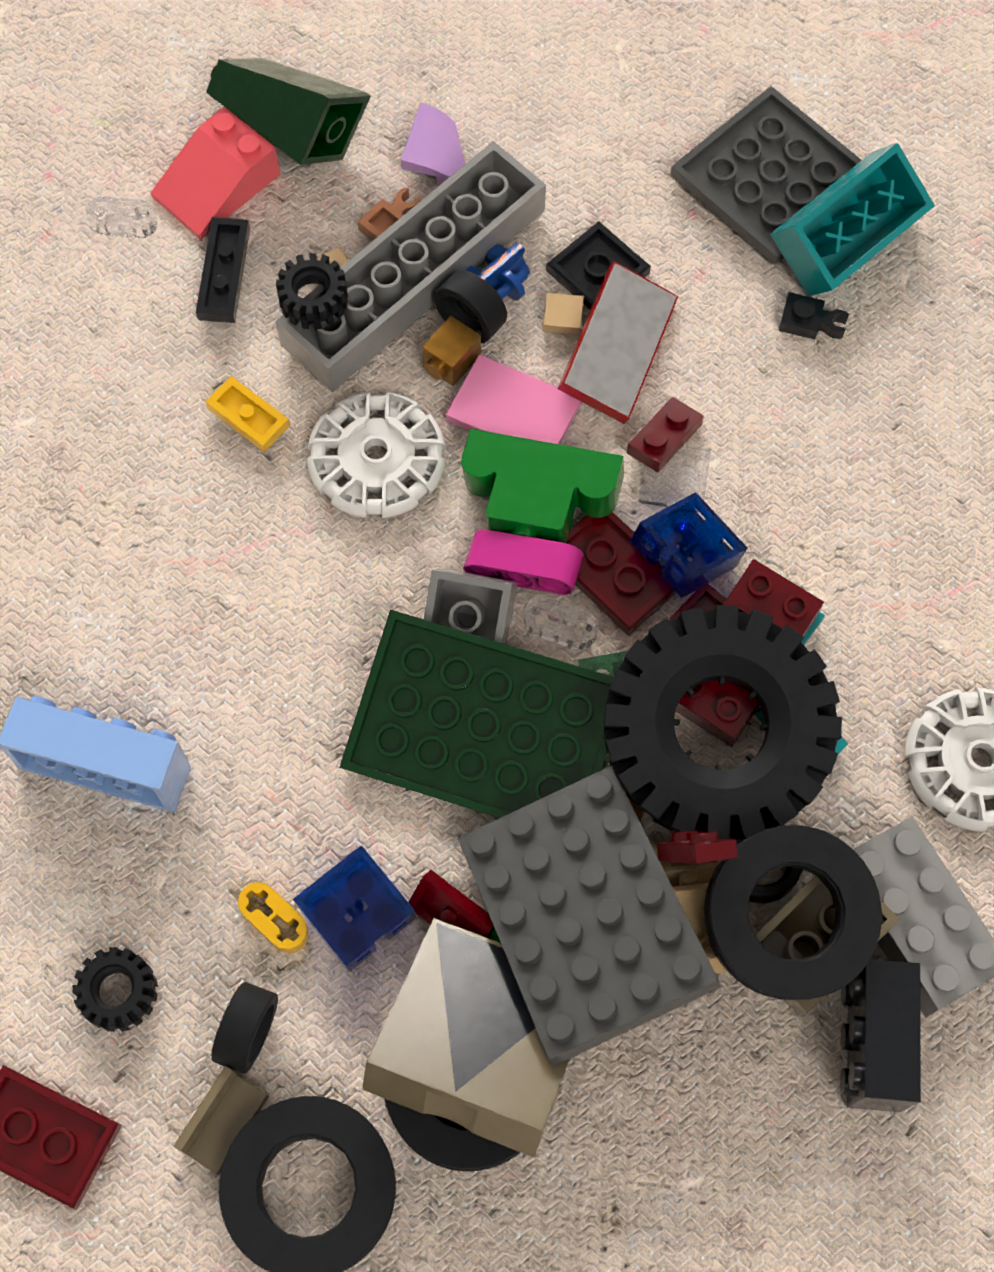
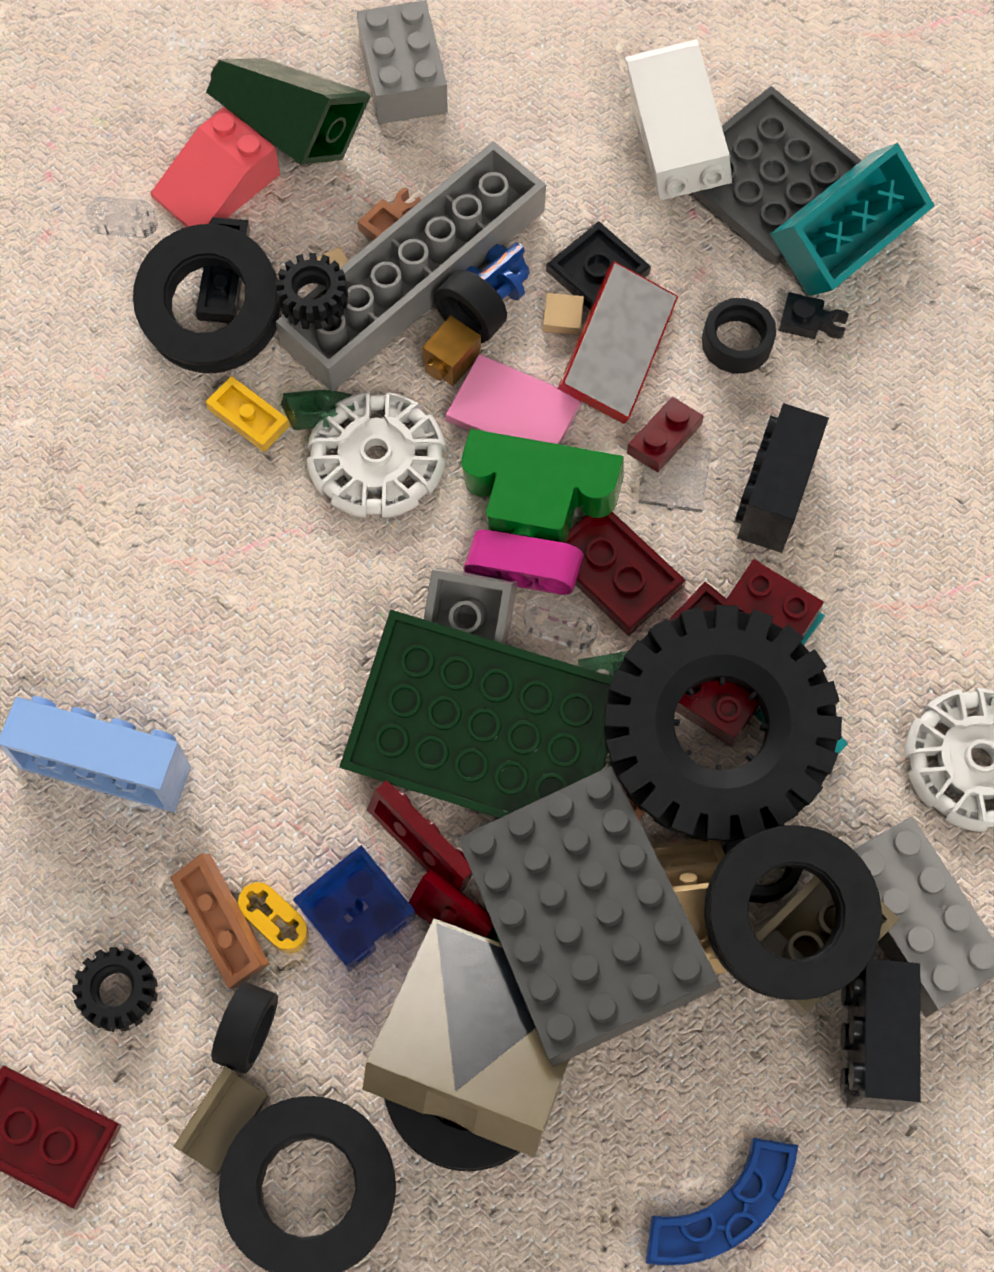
(176, 258): none -> black tyre
(219, 921): none -> nougat plate
(310, 407): none -> clear green plate
(402, 62): none -> light grey brick
(418, 836): none -> dark red plate
(433, 145): lavender slope -> none
(678, 120): none -> white slope
(696, 538): clear blue piece -> none
(696, 848): dark red plate -> none
(730, 1218): none -> blue tile
(745, 311): none -> black tyre
(779, 477): none -> black brick

